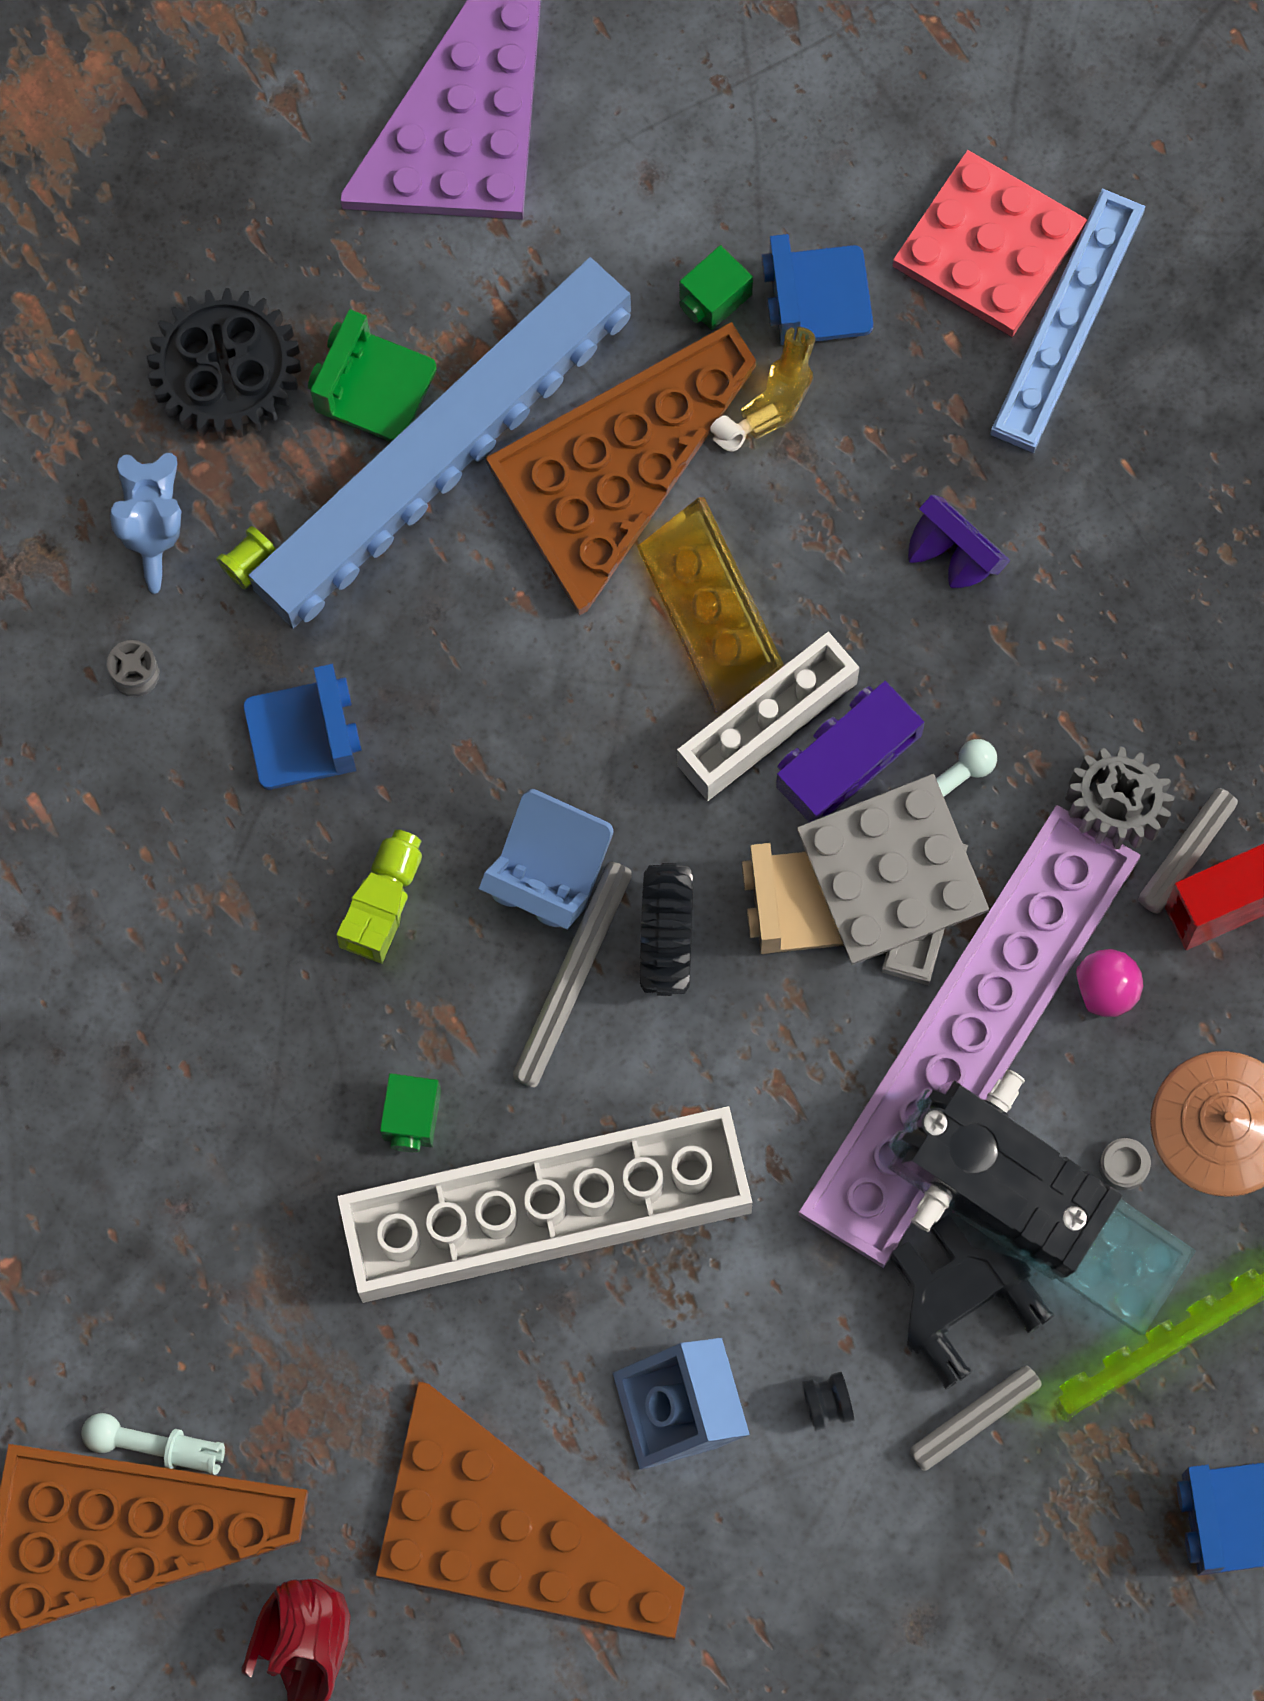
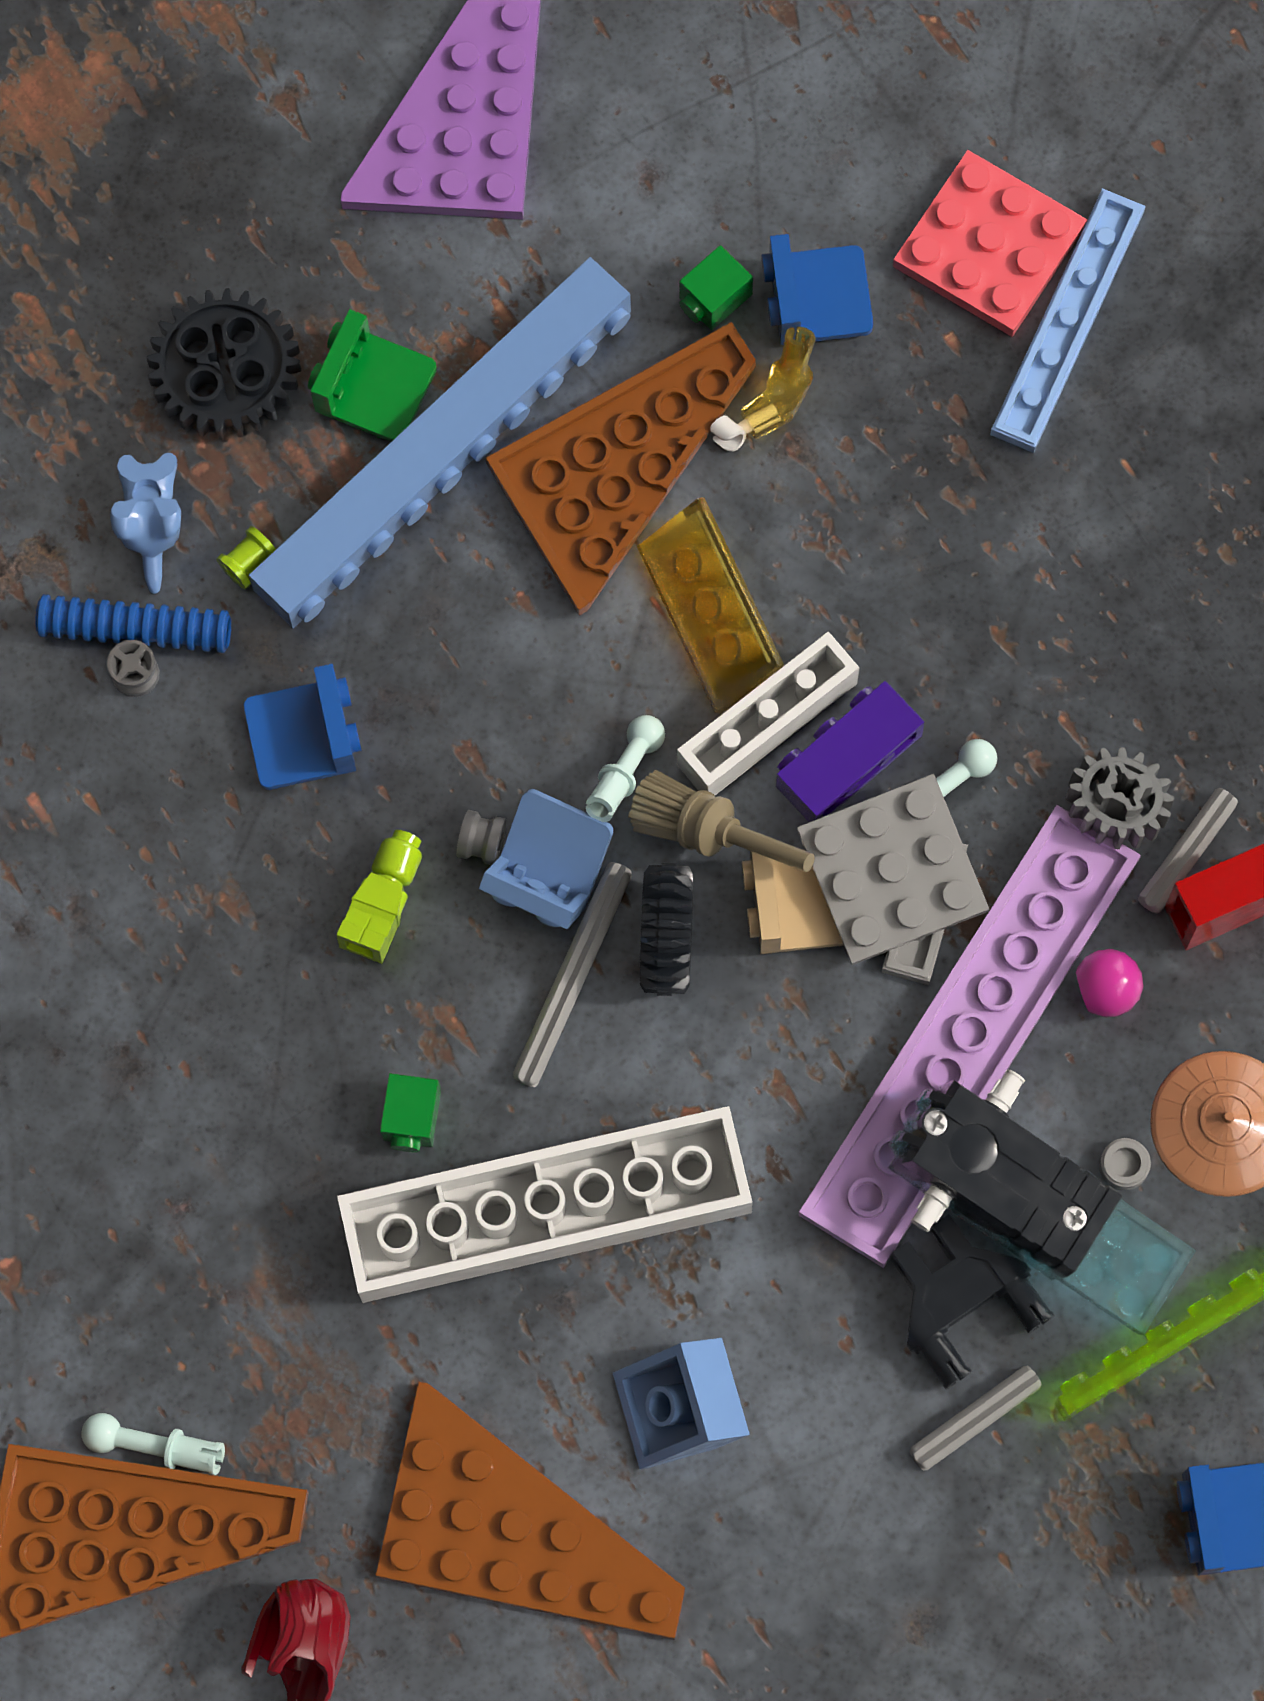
(133, 623): none -> blue piece
(481, 837): none -> flat silver wheel
(616, 780): none -> light aqua pin
(702, 822): none -> dark tan piece
(828, 1401): black wheel -> none
(943, 527): dark purple tile -> none

